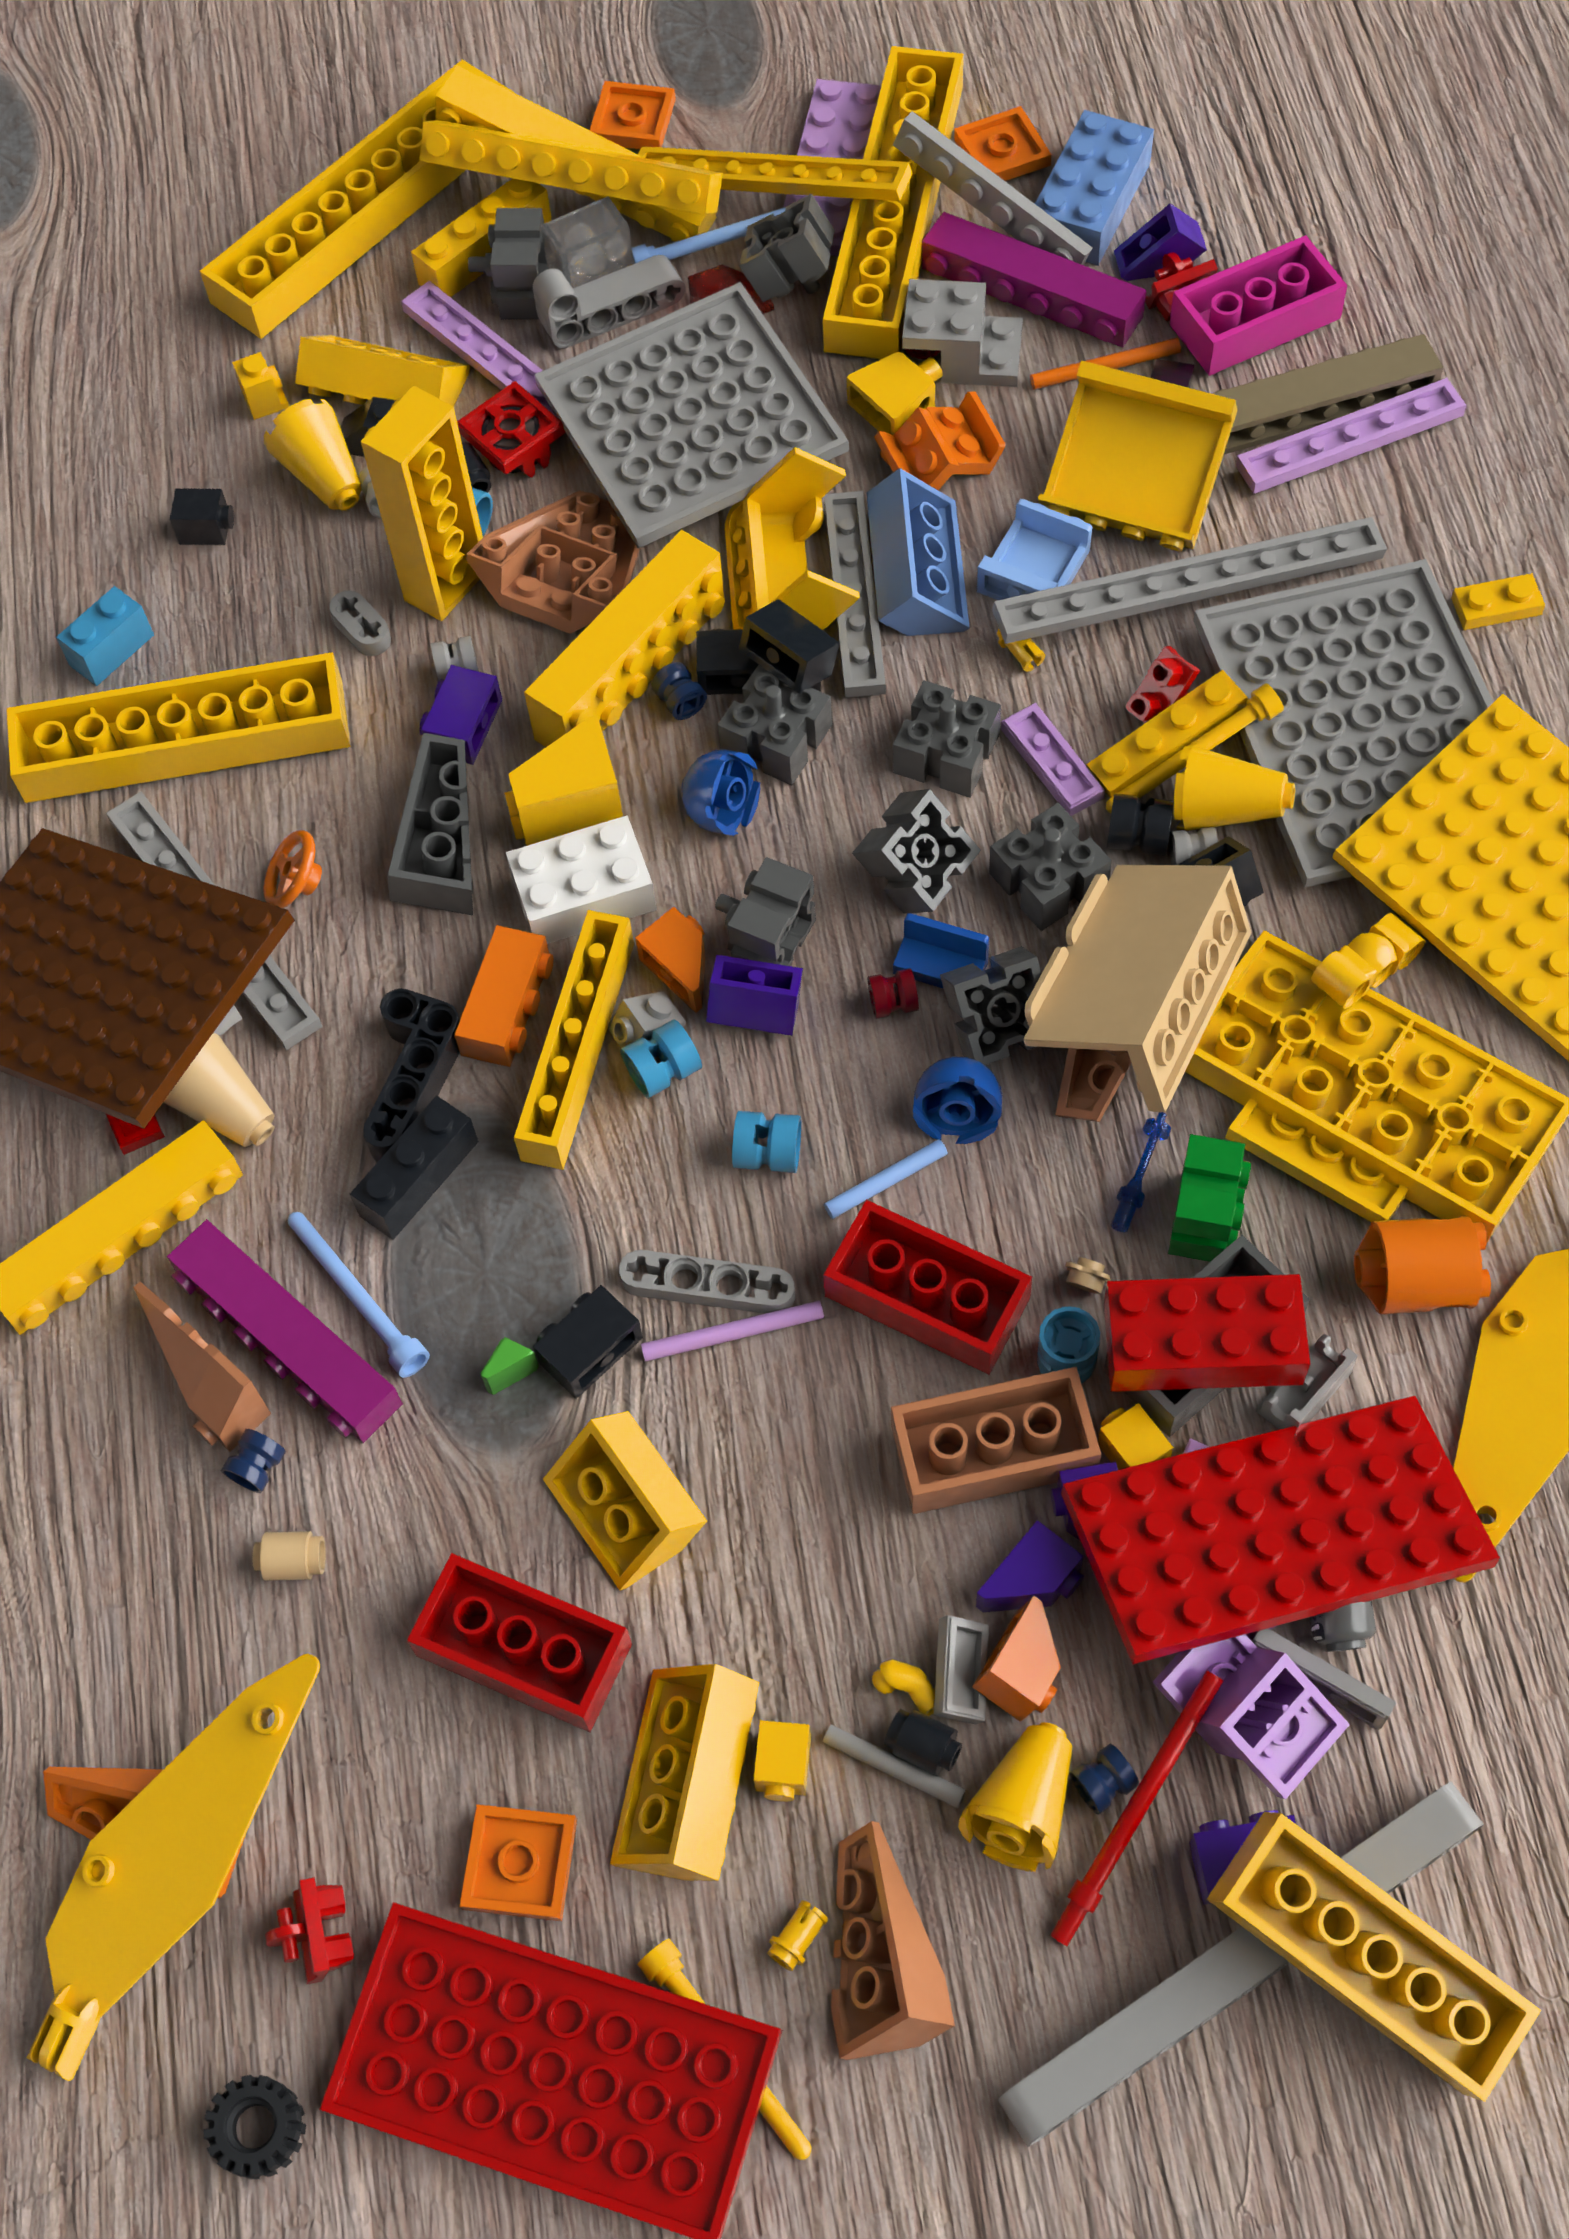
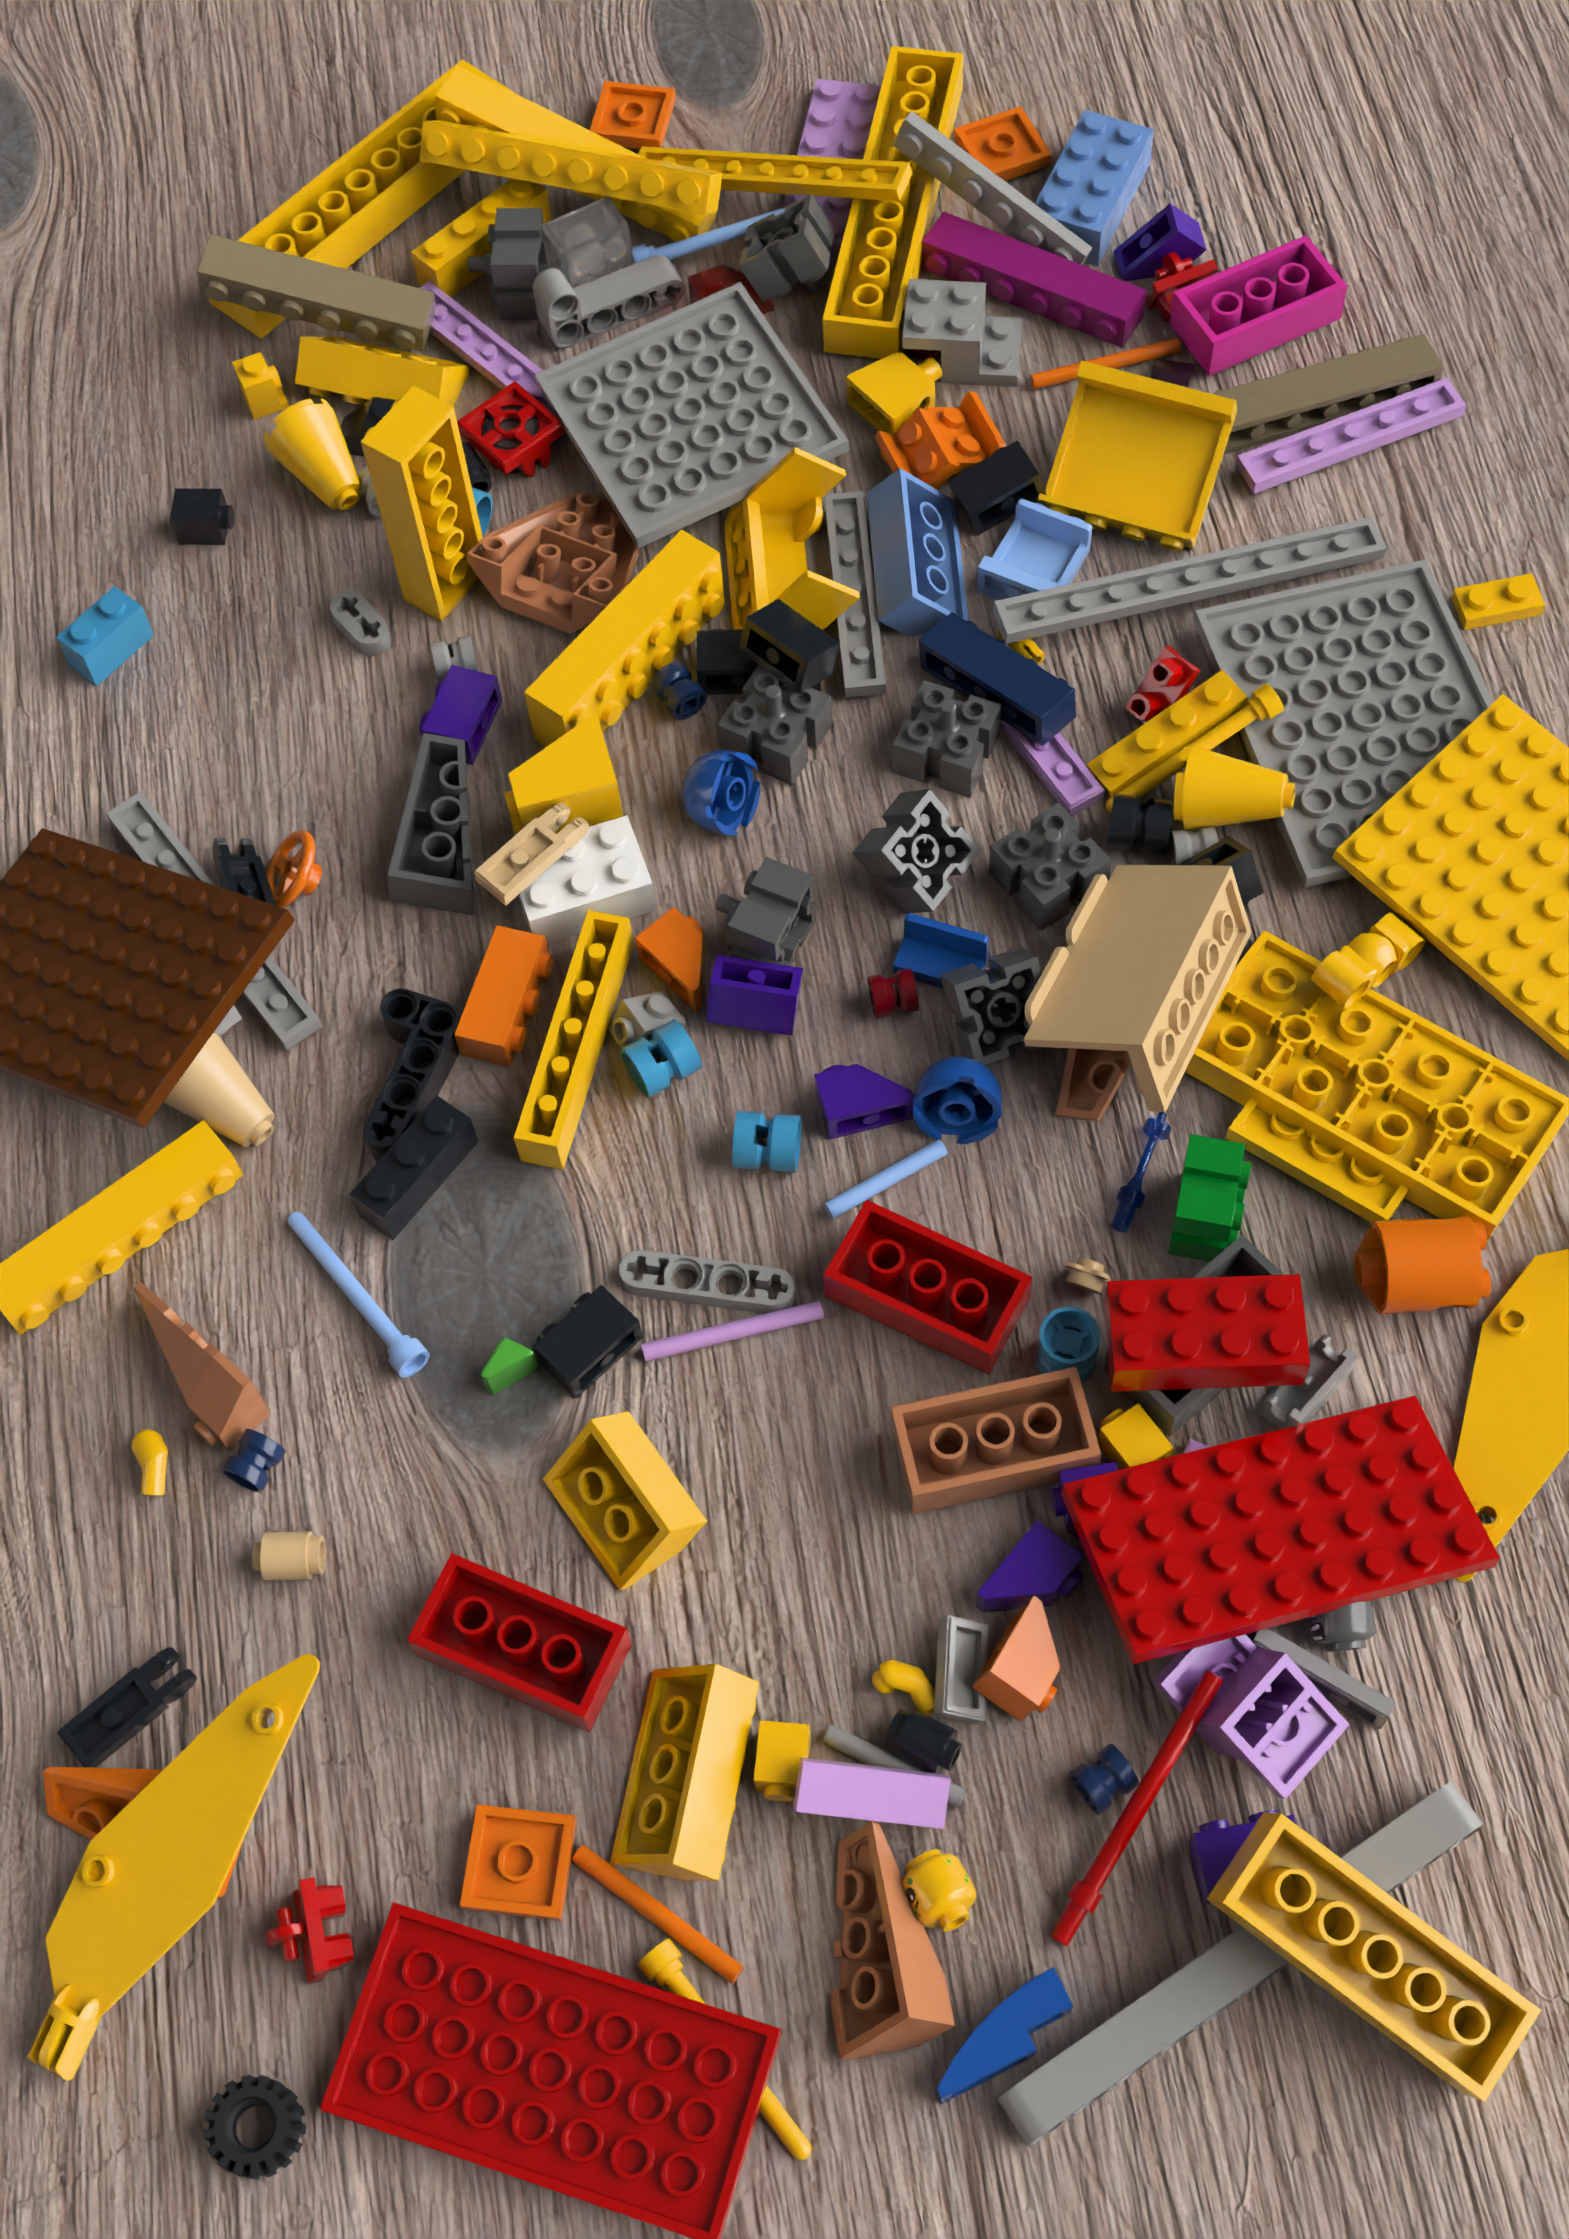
(124, 1709): none -> black hinge
(133, 1137): red tile -> none
(152, 1457): none -> yellow arm
(177, 727): yellow brick -> none
(242, 872): none -> black hinge
(284, 1331): magenta brick -> none
(316, 293): none -> dark tan brick
(530, 853): none -> tan hinge
(658, 1913): none -> orange bar
(797, 1936): yellow pin -> none
(859, 1100): none -> dark purple slope
(871, 1793): none -> lavender tile
(939, 1890): none -> yellow head
(988, 669): none -> dark blue brick
(994, 486): none -> black brick
(1004, 2034): none -> blue slope
(1023, 1801): yellow cone -> none

